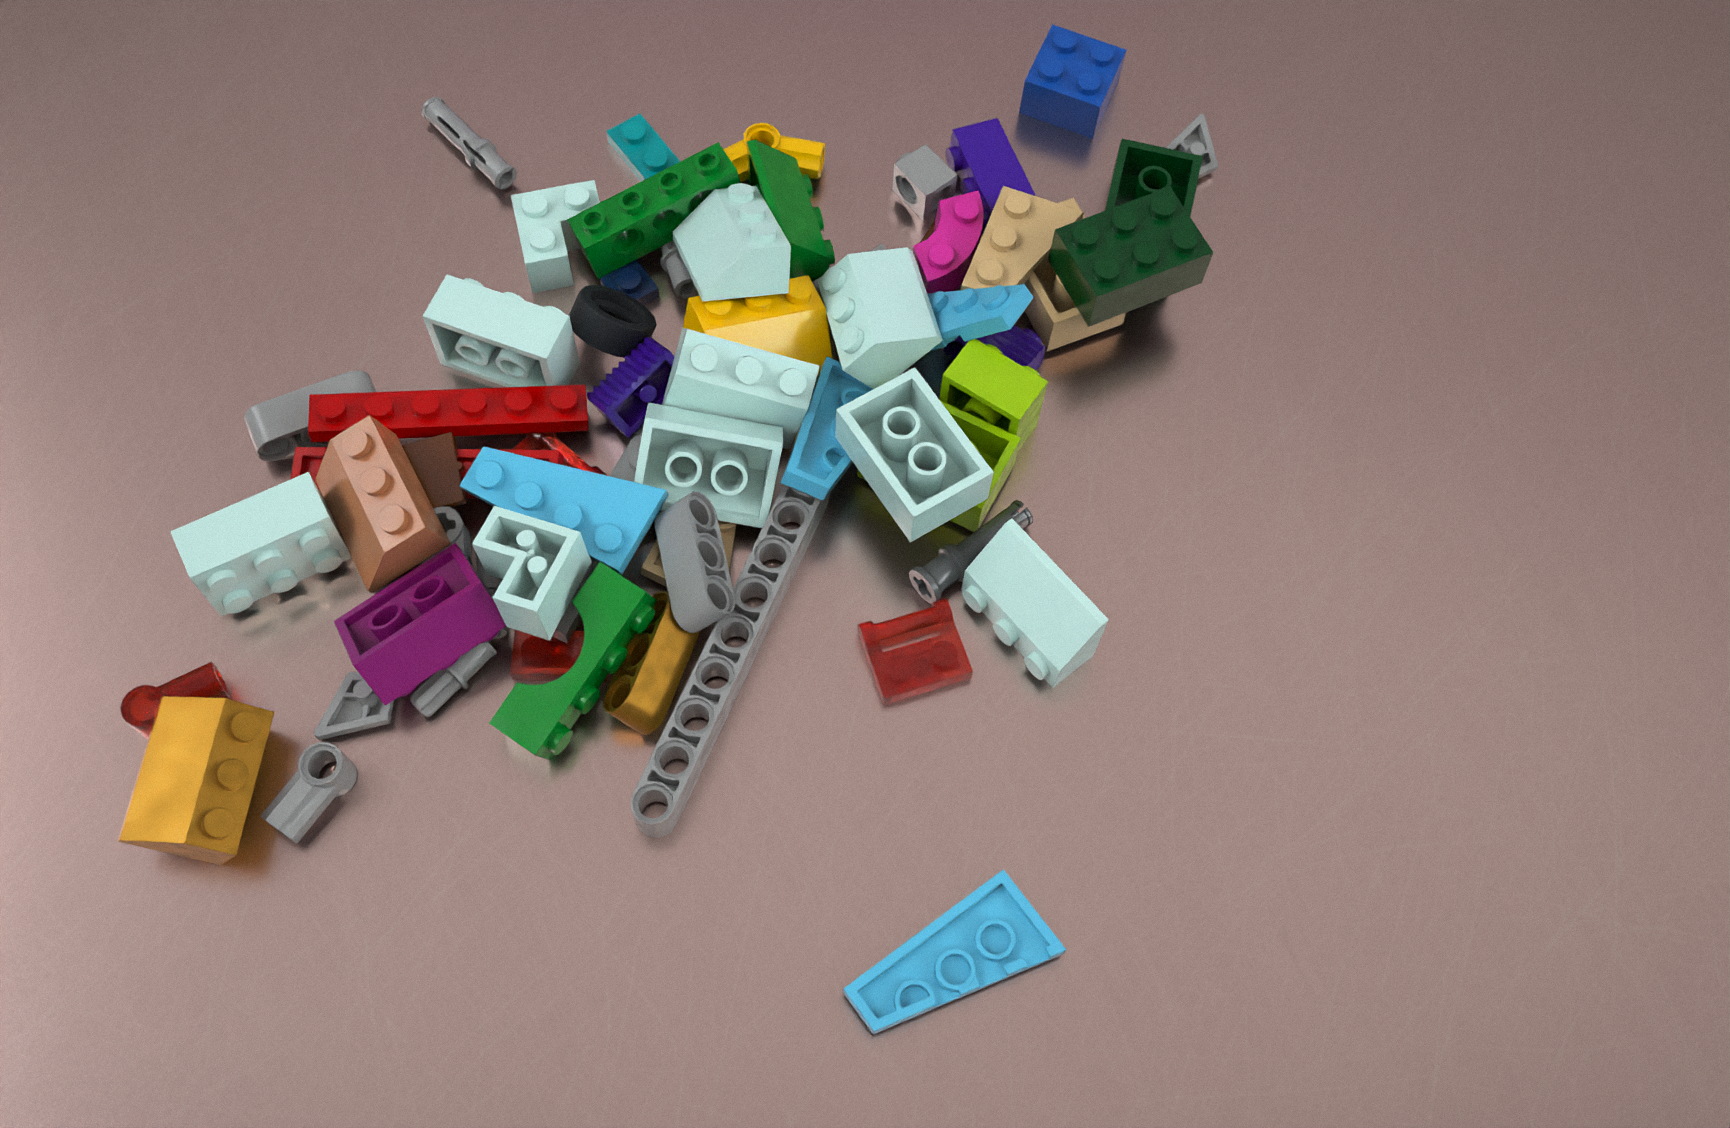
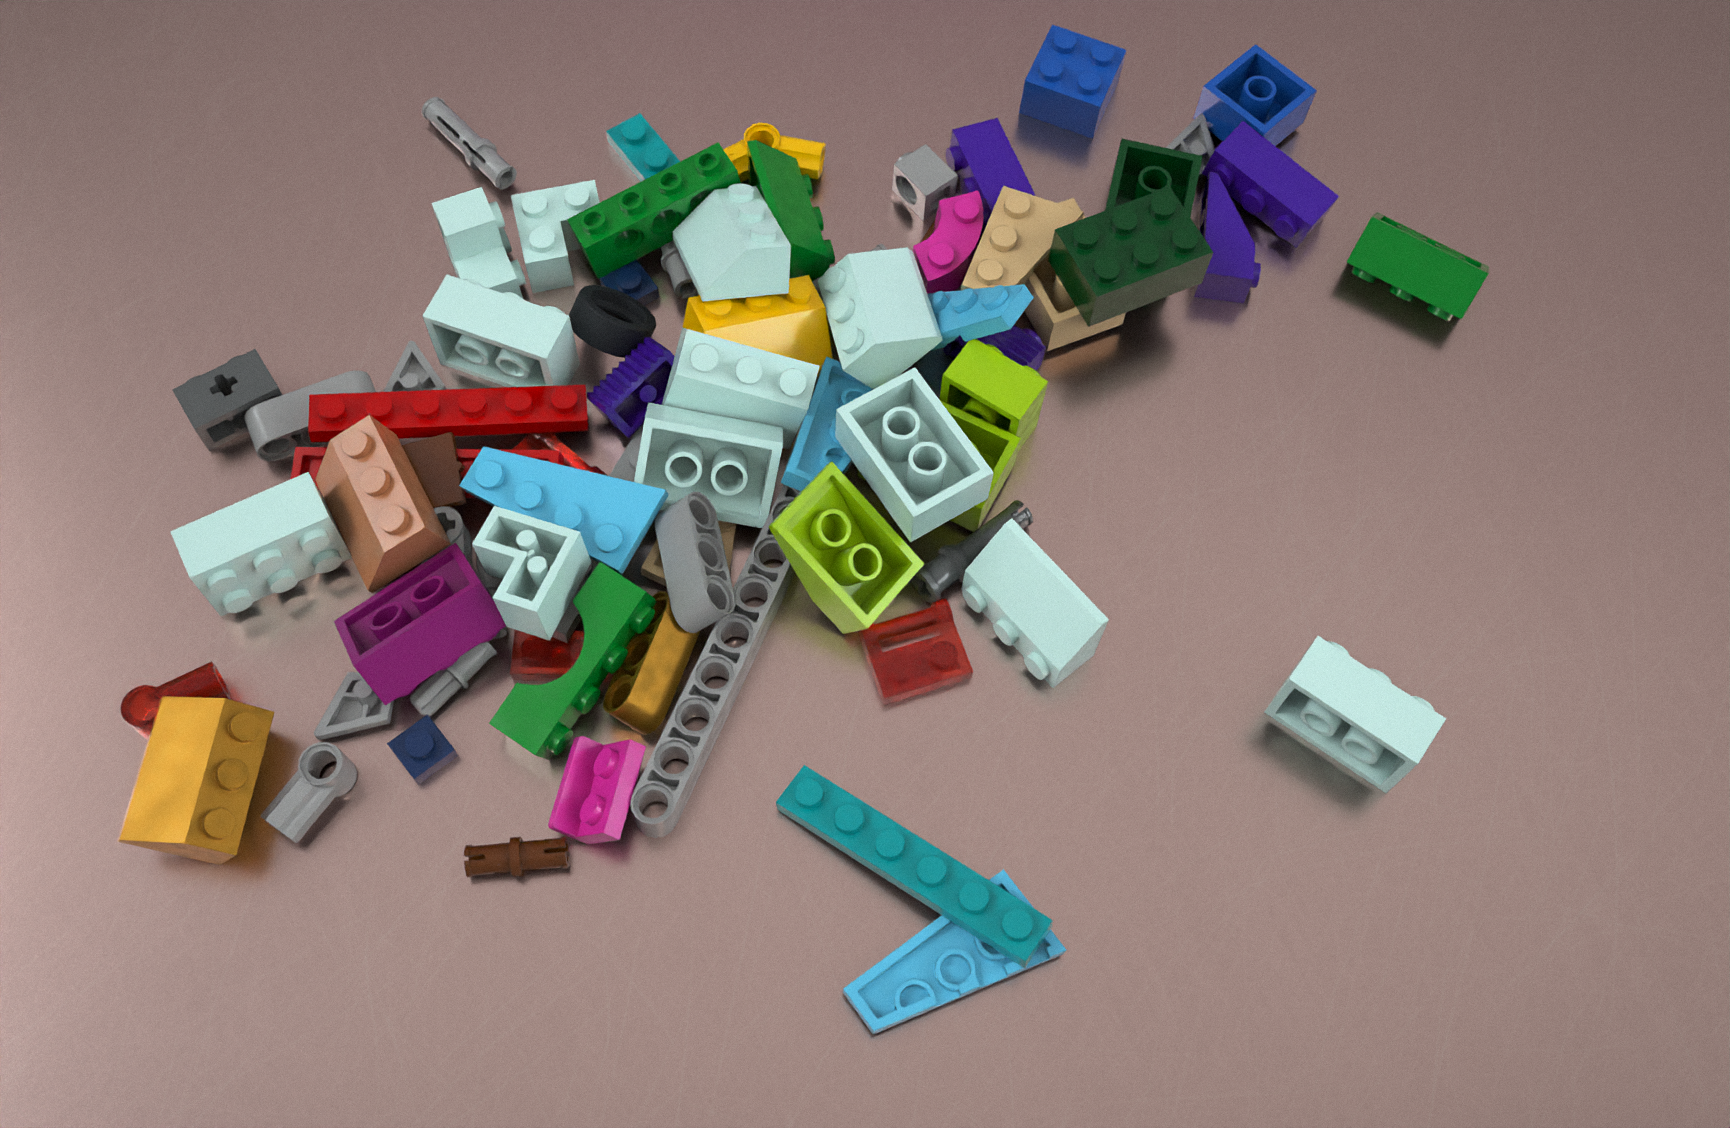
(223, 395): none -> dark grey brick
(413, 373): none -> light grey piece
(422, 749): none -> dark blue plate
(475, 242): none -> light aqua brick
(516, 856): none -> reddish brown pin
(596, 790): none -> dark pink bracket
(843, 551): none -> lime slope
(915, 866): none -> teal plate
(1233, 258): none -> dark purple slope
(1256, 92): none -> blue brick
(1270, 184): none -> dark purple brick
(1355, 715): none -> light aqua brick
(1417, 267): none -> green slope

